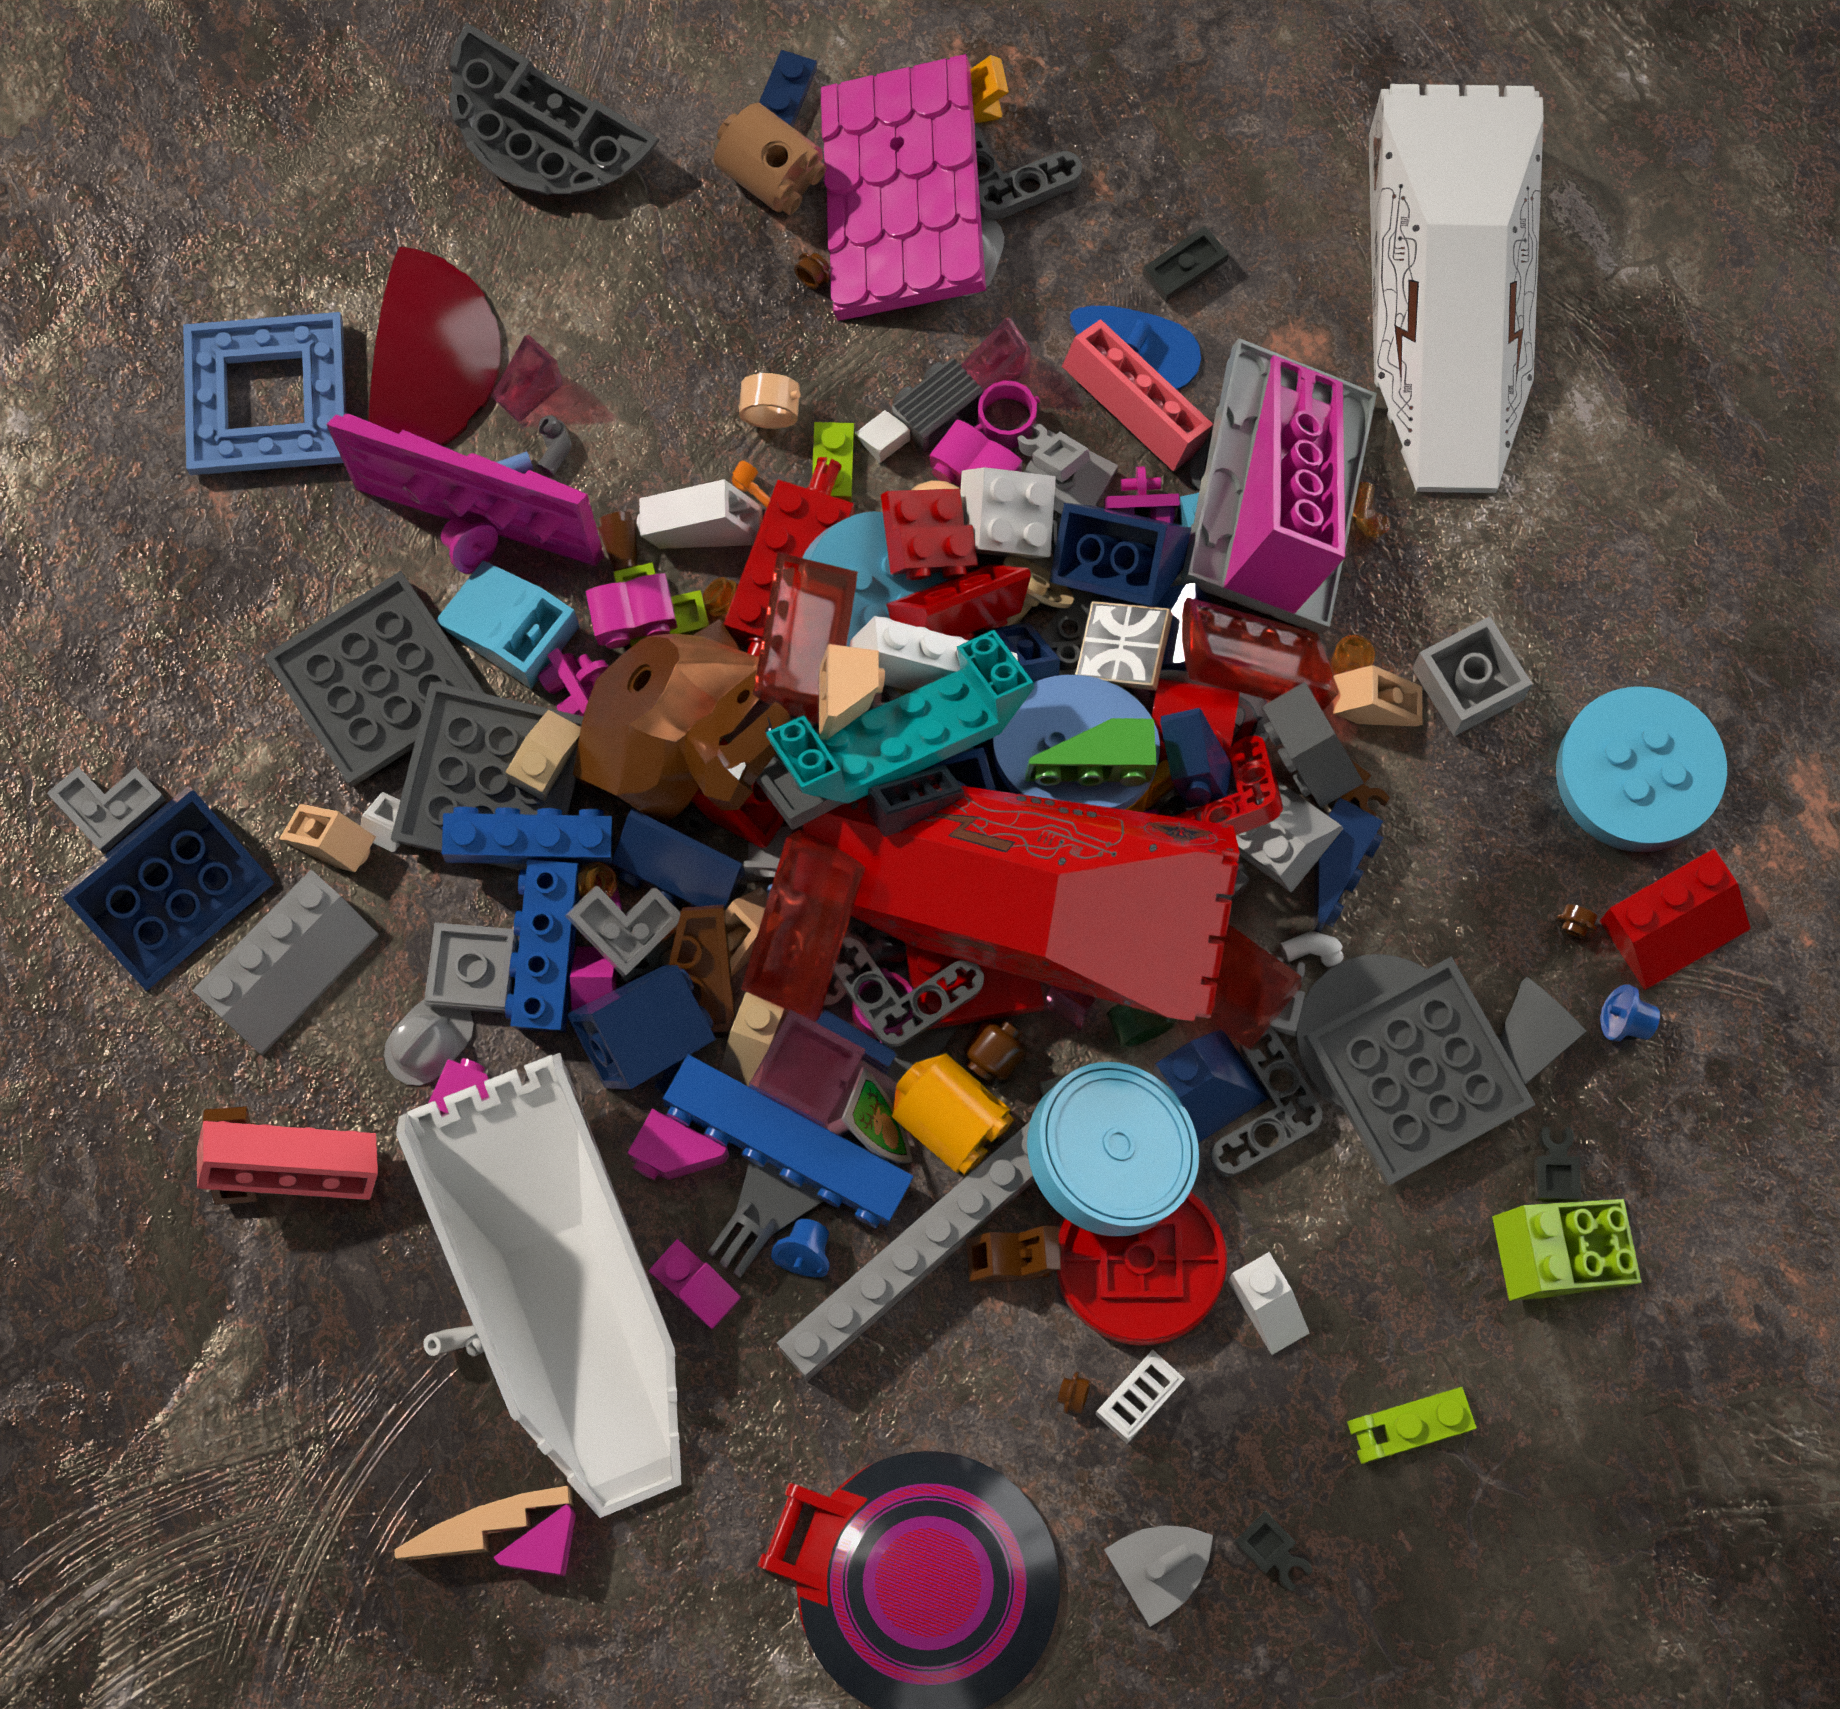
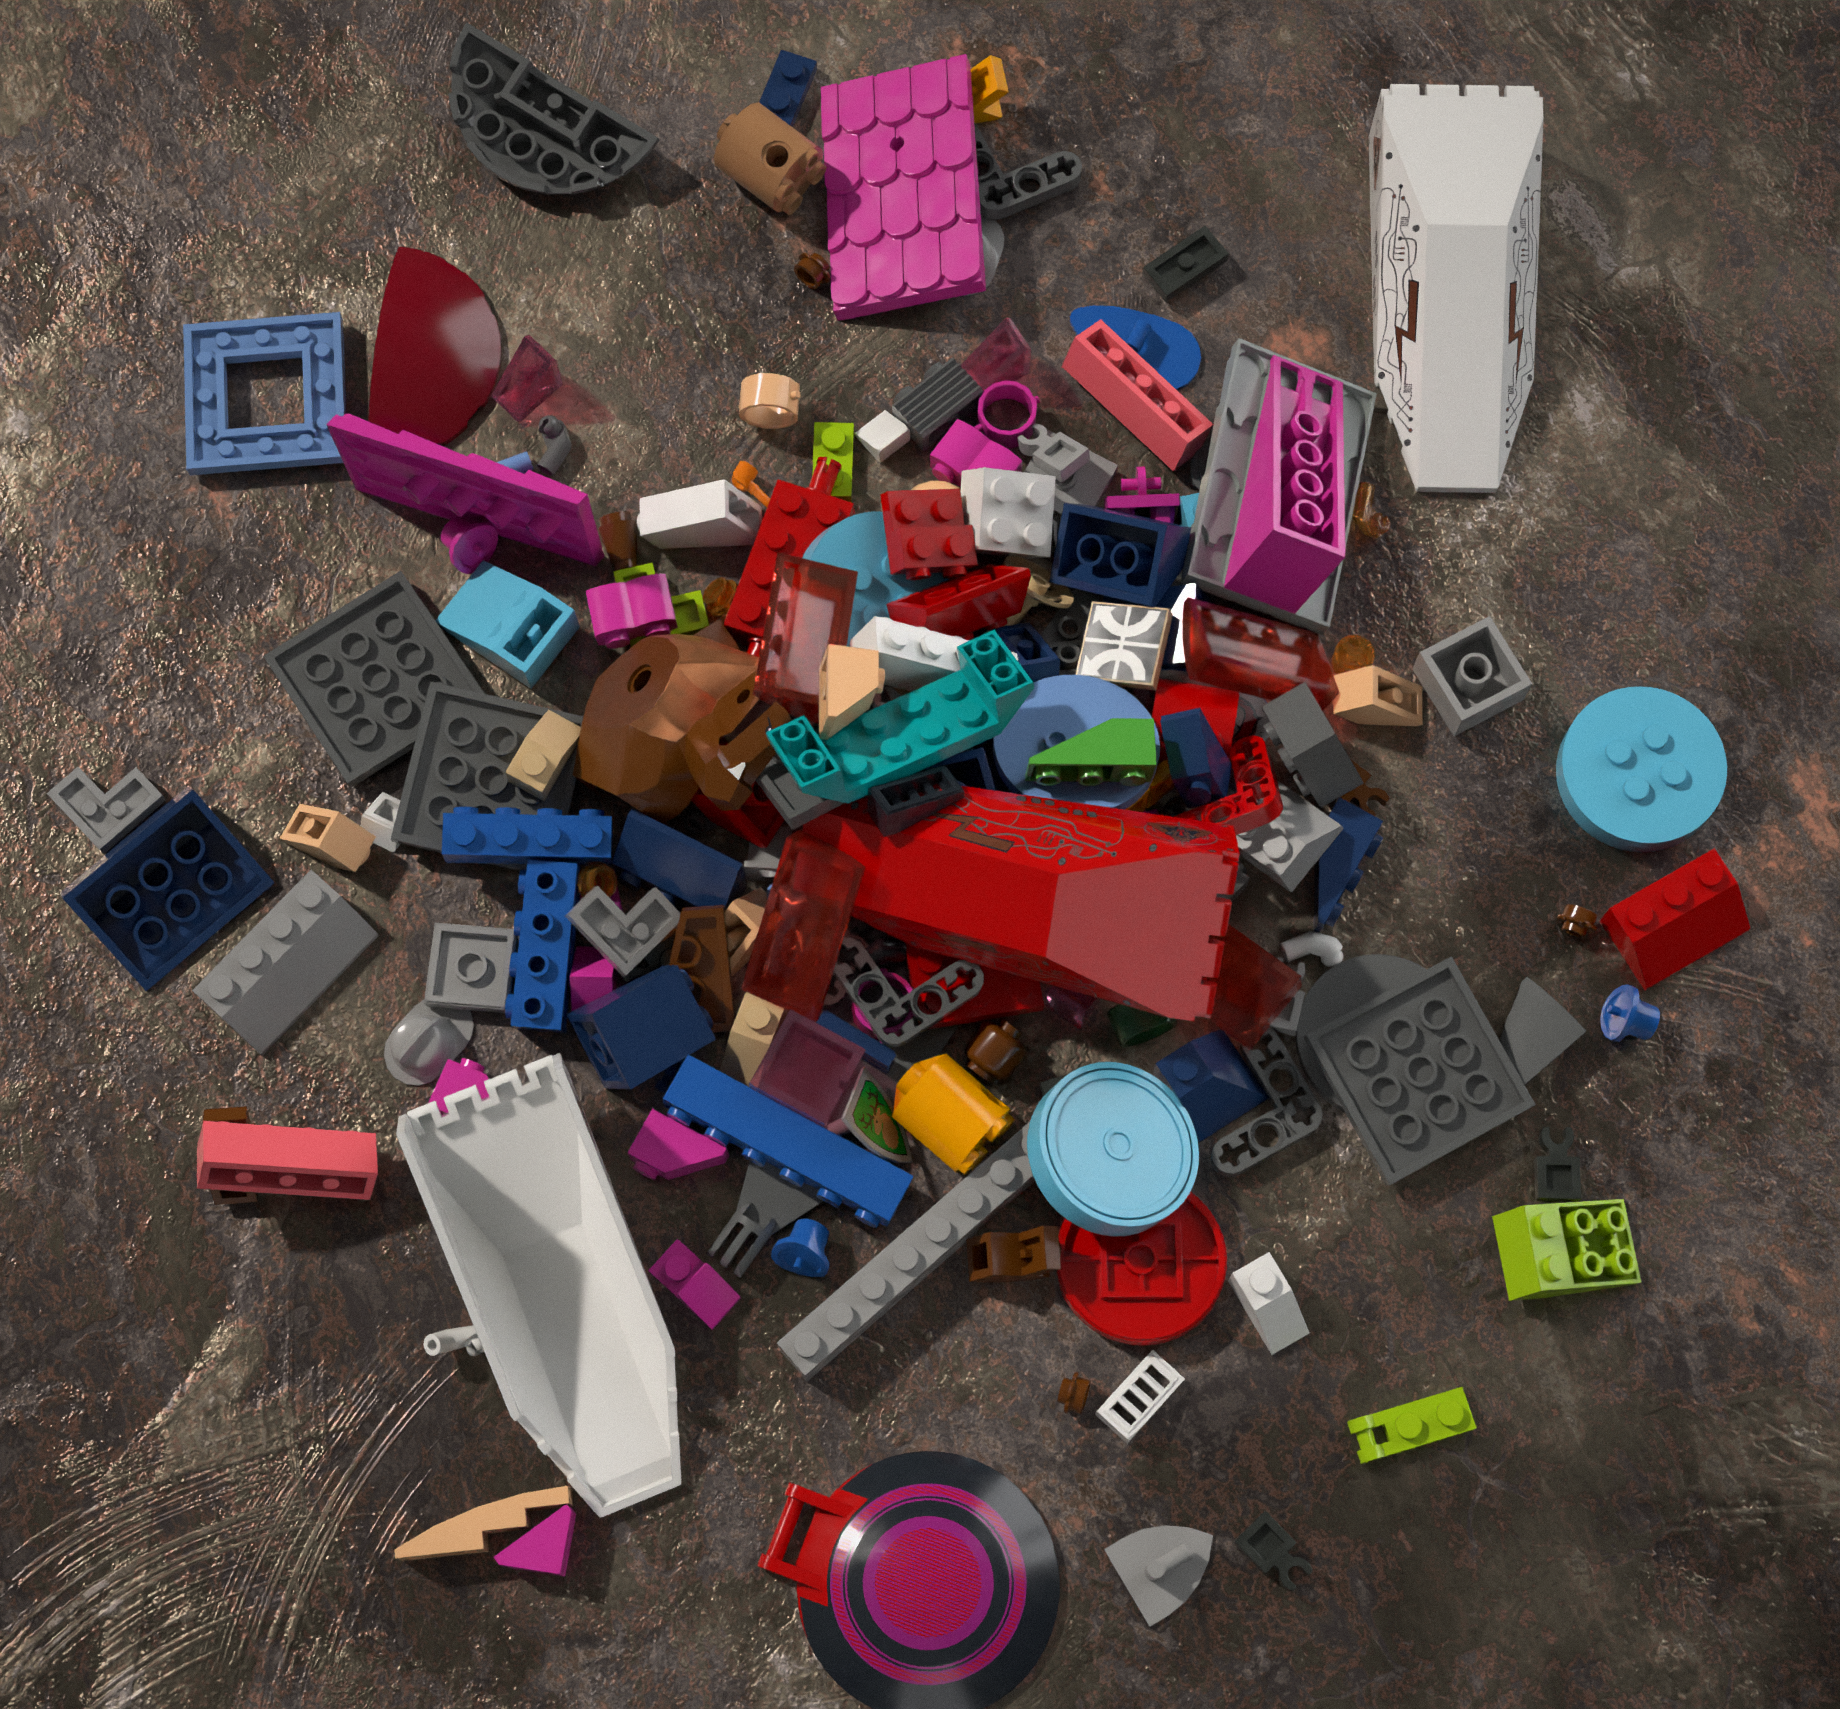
(566, 672): dark pink hips -> none

